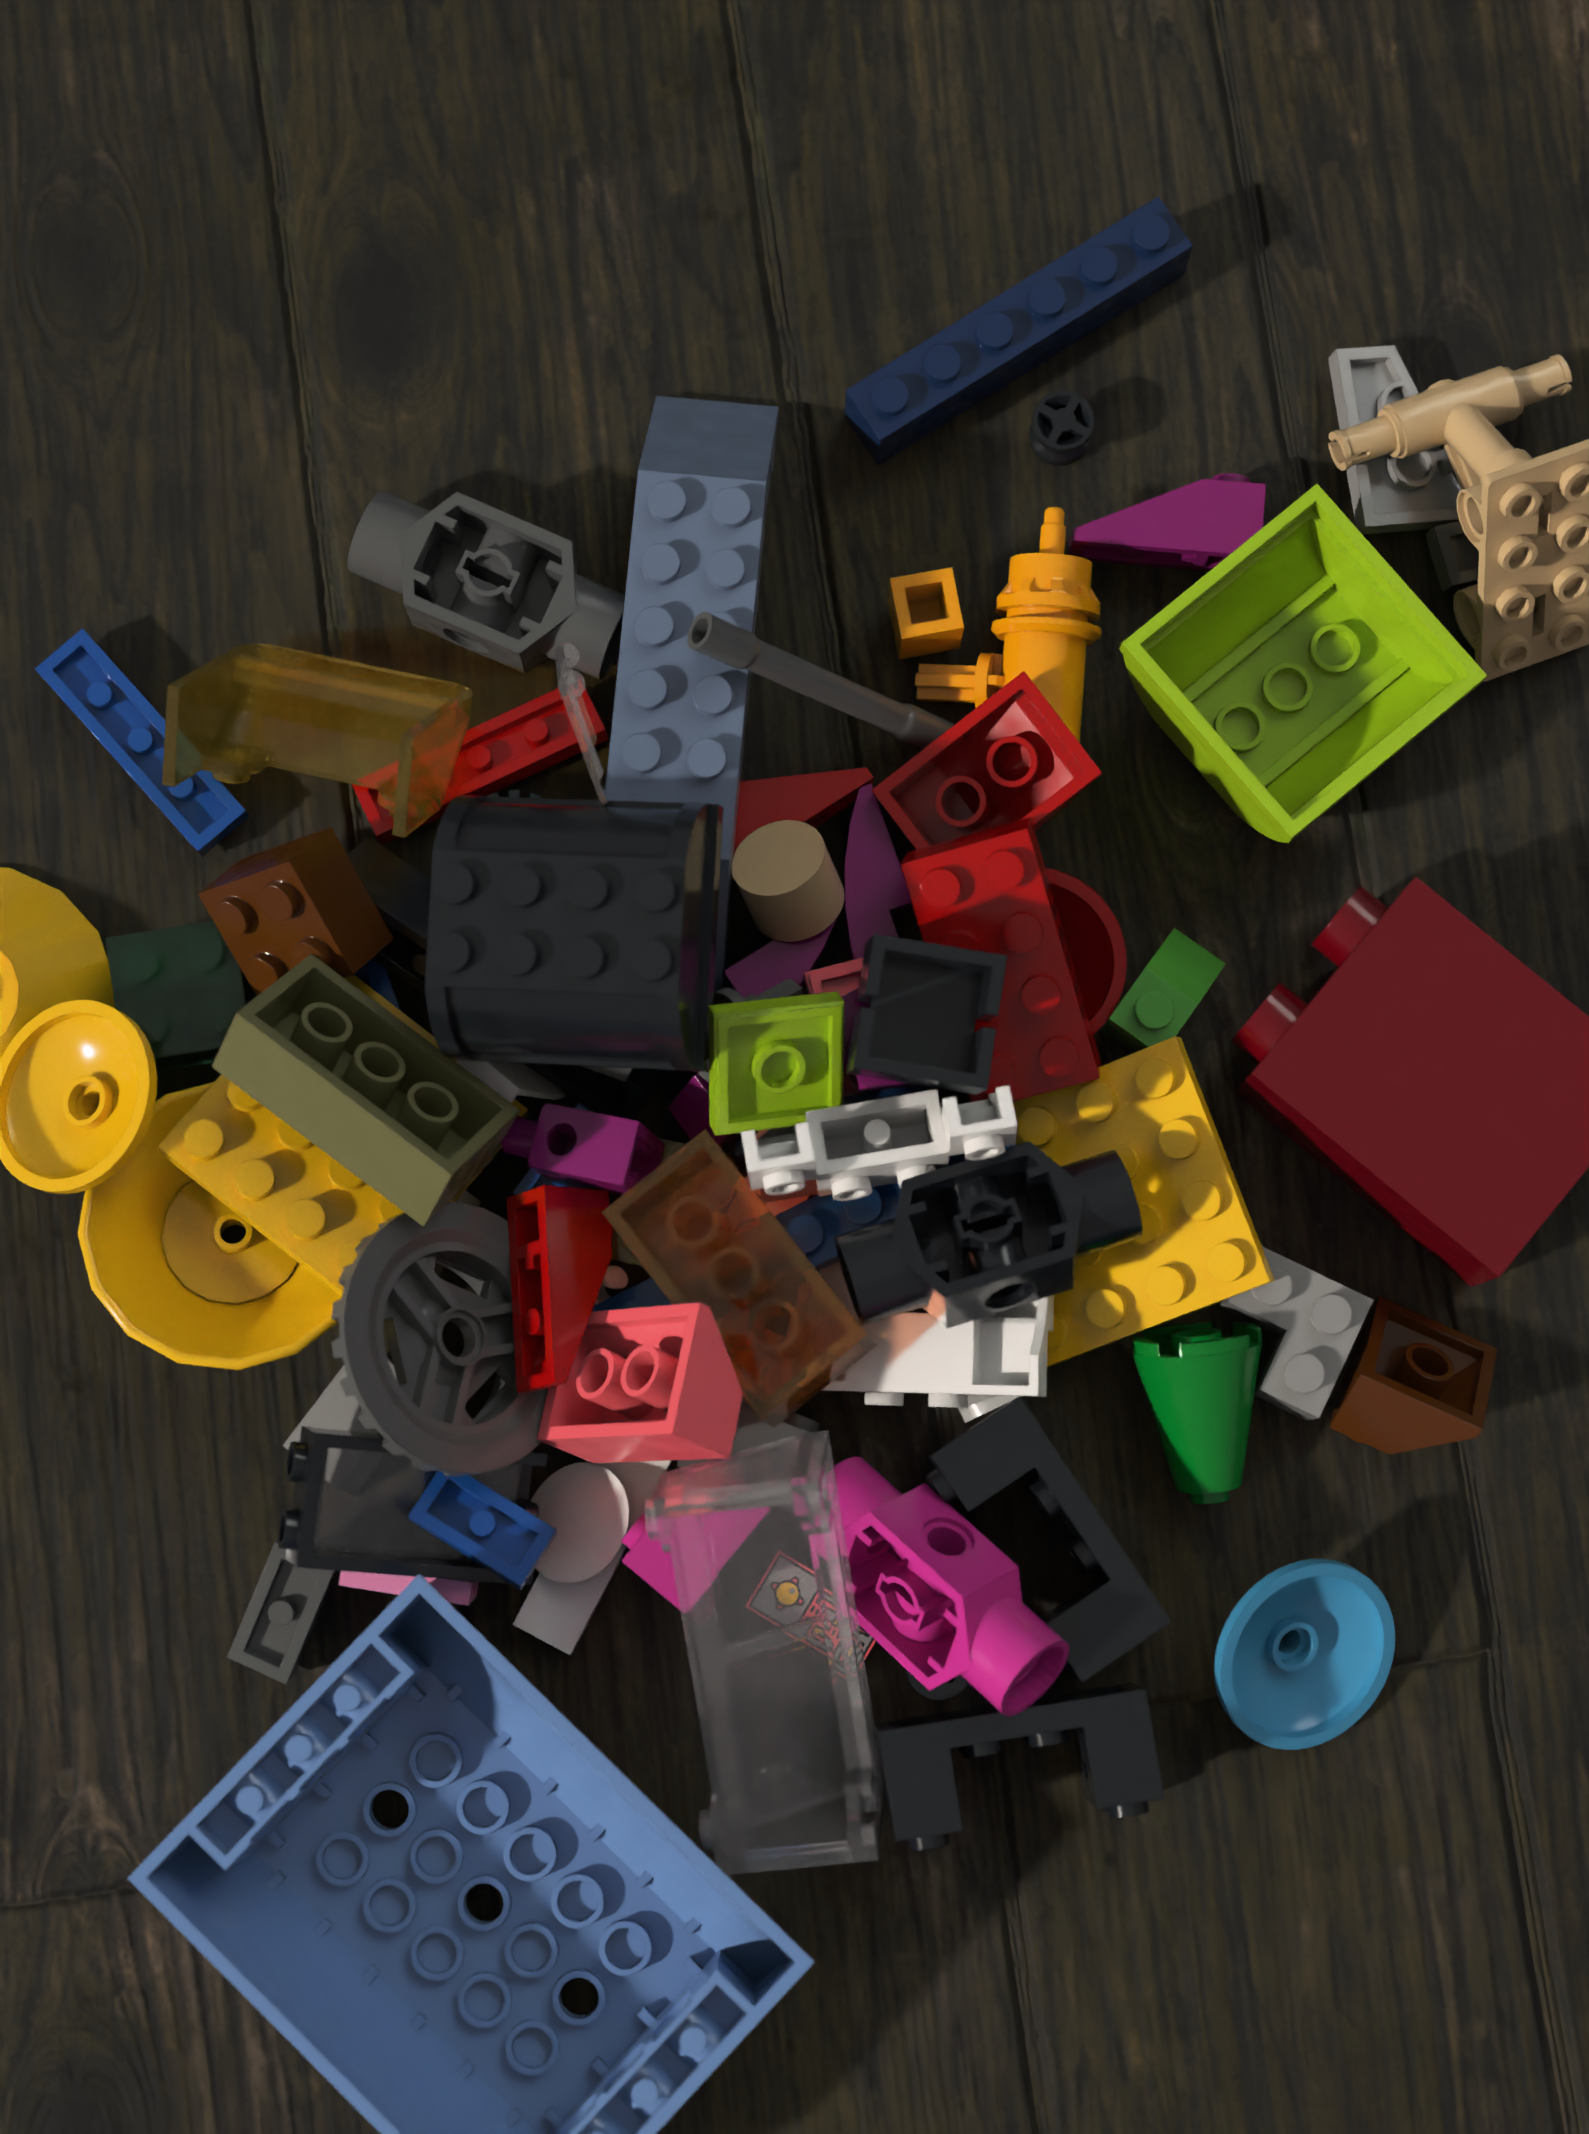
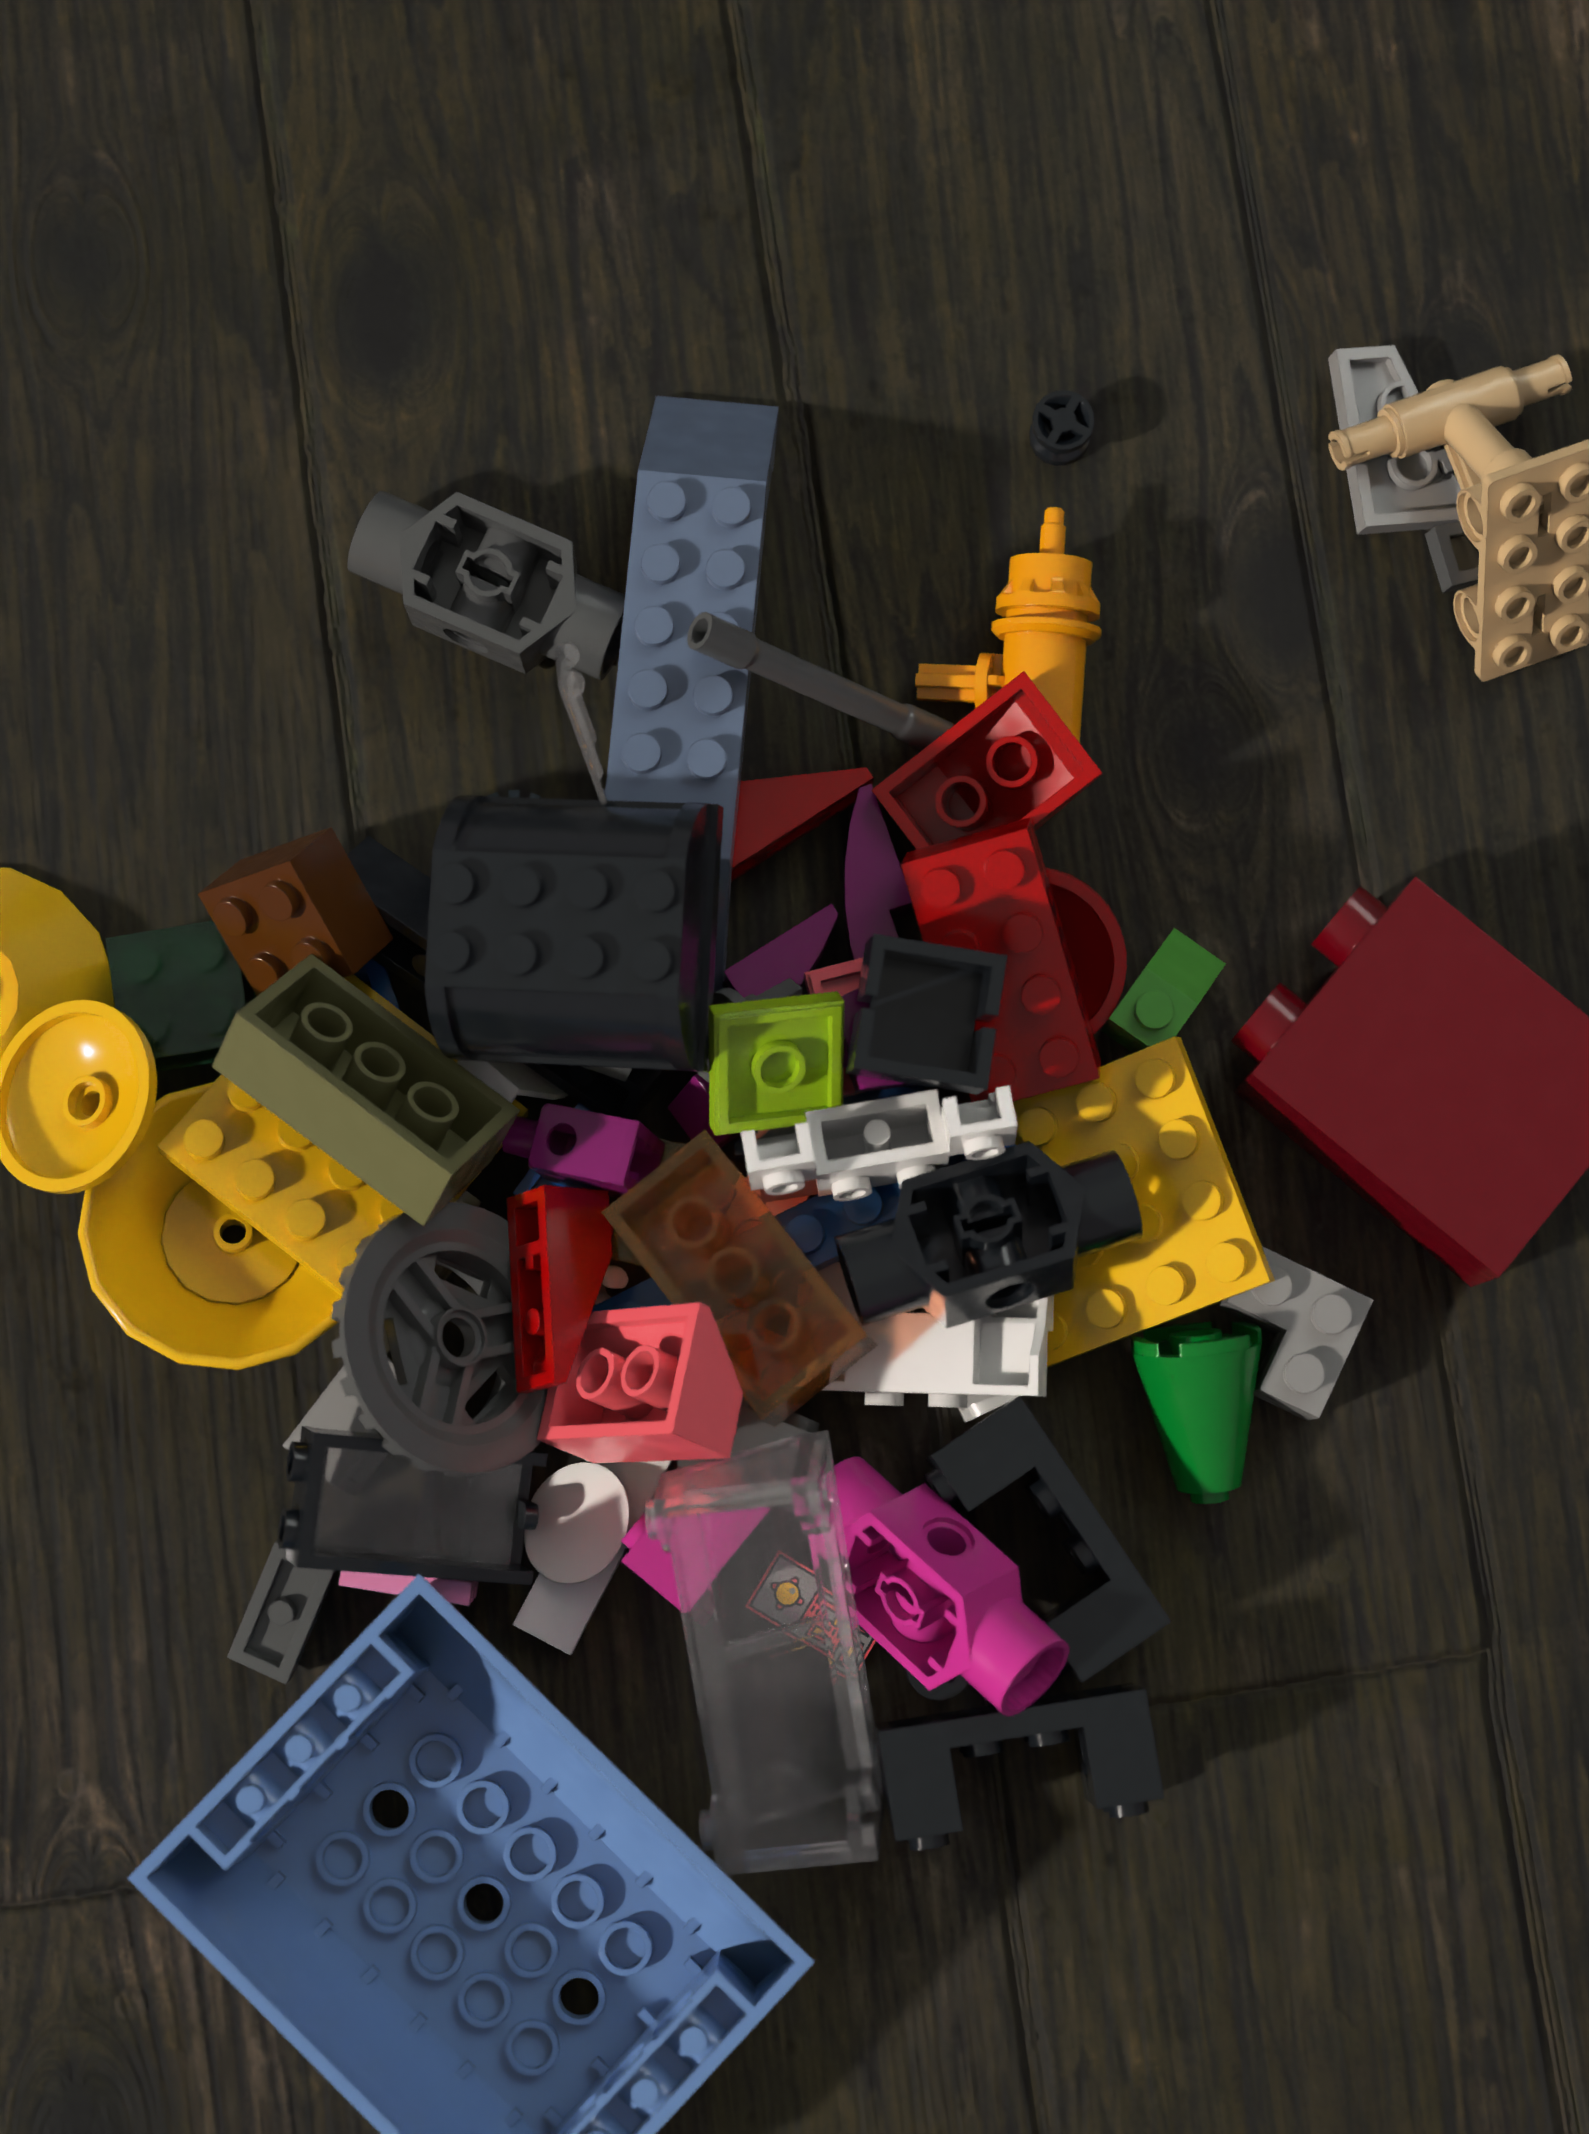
(136, 738): blue plate -> none
(318, 720): clear yellow windscreen -> none
(483, 1526): blue plate -> none
(500, 754): red plate -> none
(788, 880): tan piece -> none
(925, 613): light orange brick -> none
(1017, 330): dark blue brick -> none
(1178, 529): magenta slope -> none
(1296, 668): lime container -> none
(1323, 1669): dark azure dish -> none
(1413, 1383): reddish brown slope -> none

